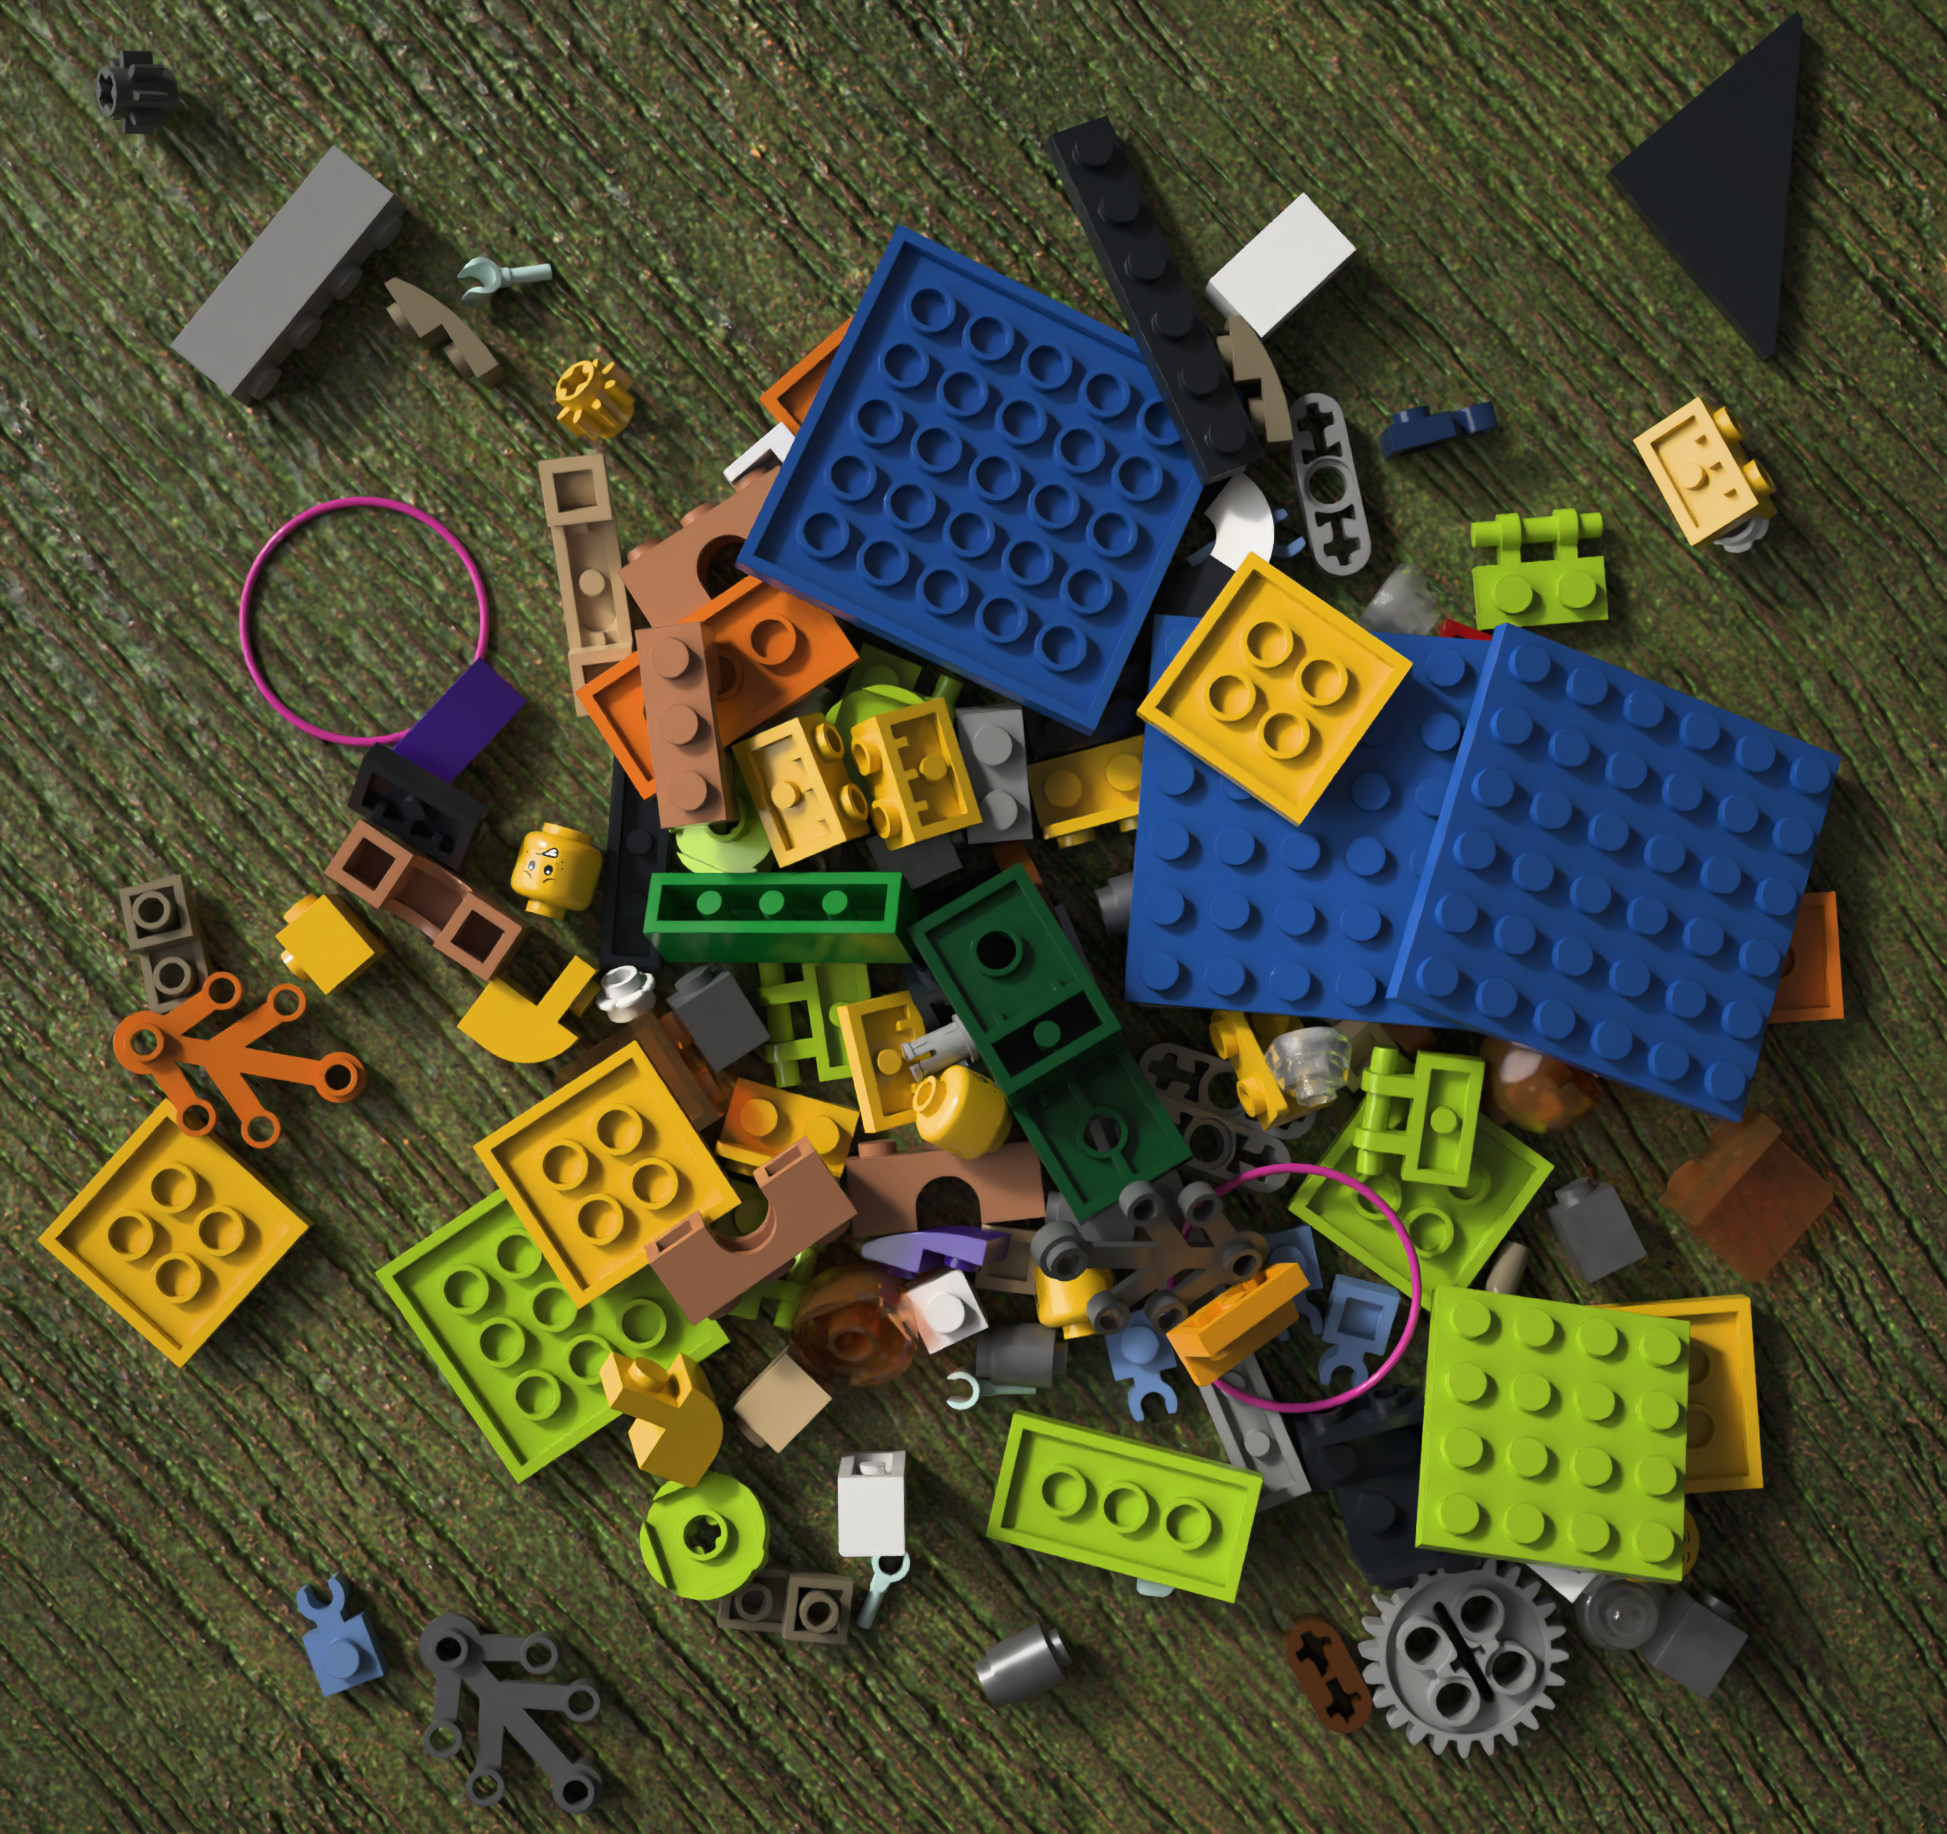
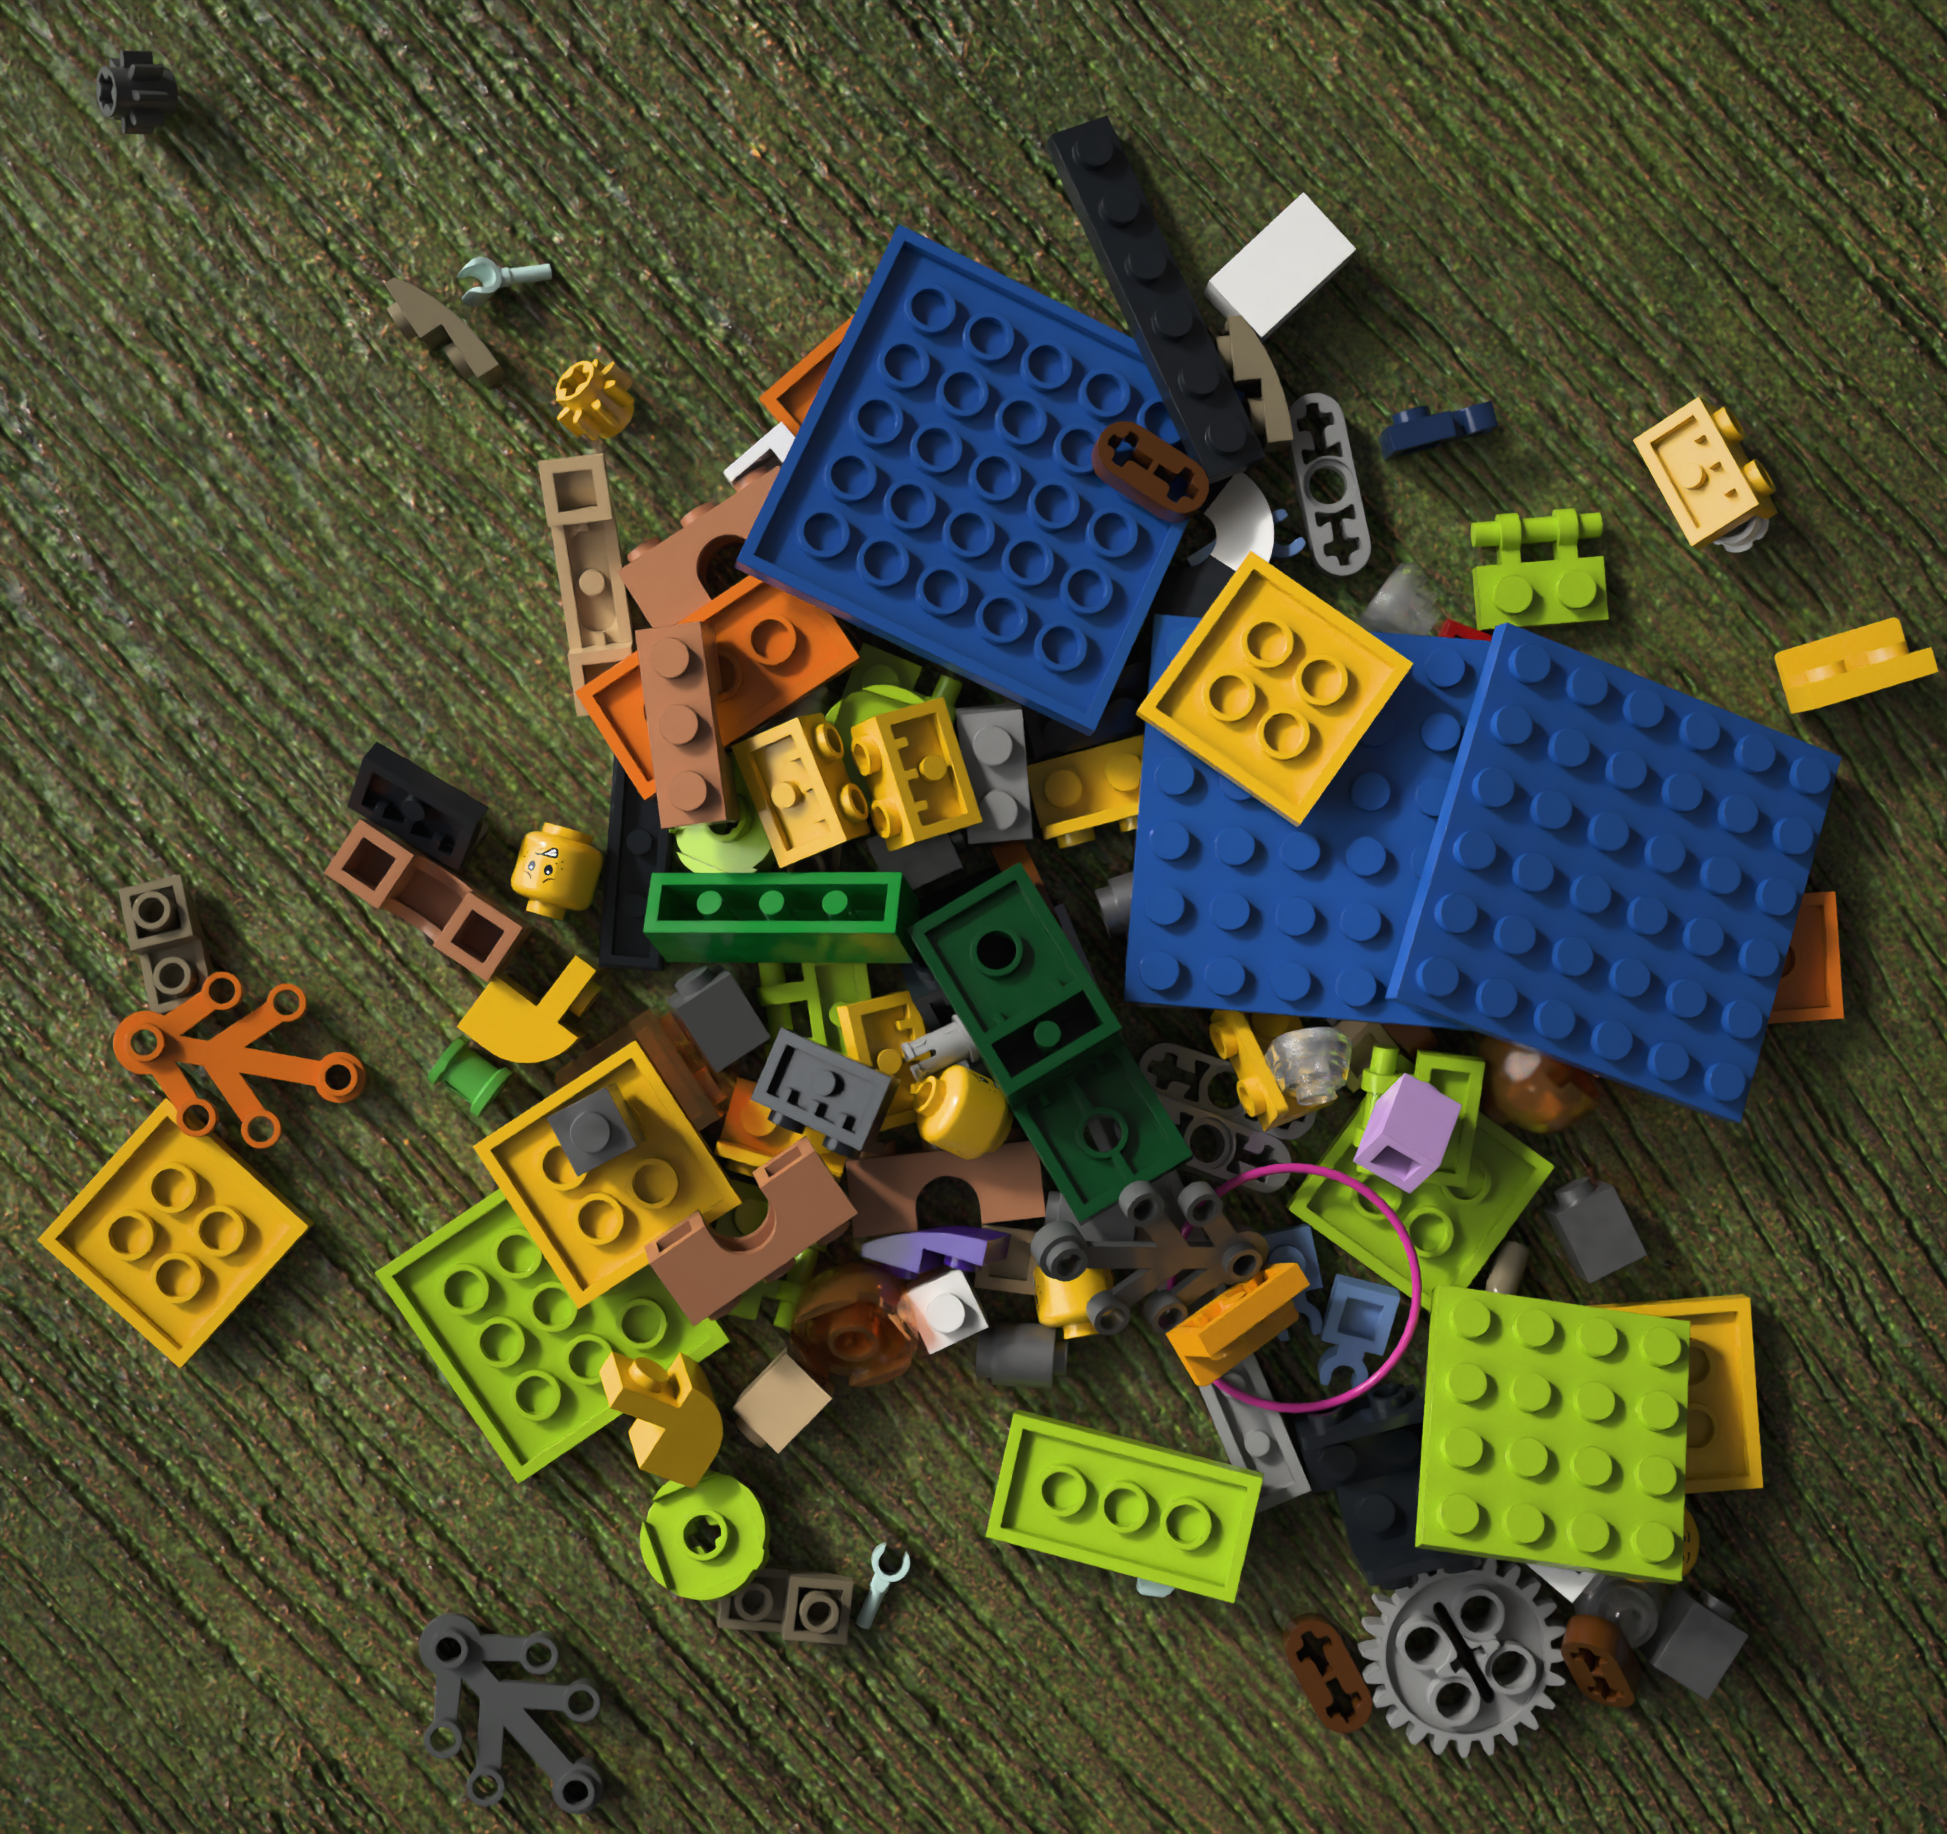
(272, 544): dark pink piece -> none
(291, 277): light grey brick -> none
(327, 943): yellow brick -> none
(343, 1645): medium blue plate -> none
(461, 722): dark purple slope -> none
(469, 1075): none -> bright green bush
(596, 1129): none -> flat silver brick
(626, 993): white plate -> none
(827, 1092): none -> bracket
(872, 1503): white panel -> none
(981, 1387): light aqua hand -> none
(1024, 1666): flat silver brick -> none
(1141, 1354): medium blue plate -> none
(1157, 459): none -> reddish brown beam
(1407, 1133): none -> lavender brick
(1601, 1660): none -> reddish brown beam
(1719, 184): black tile -> none
(1747, 1195): clear orange bracket -> none
(1850, 665): none -> yellow bracket

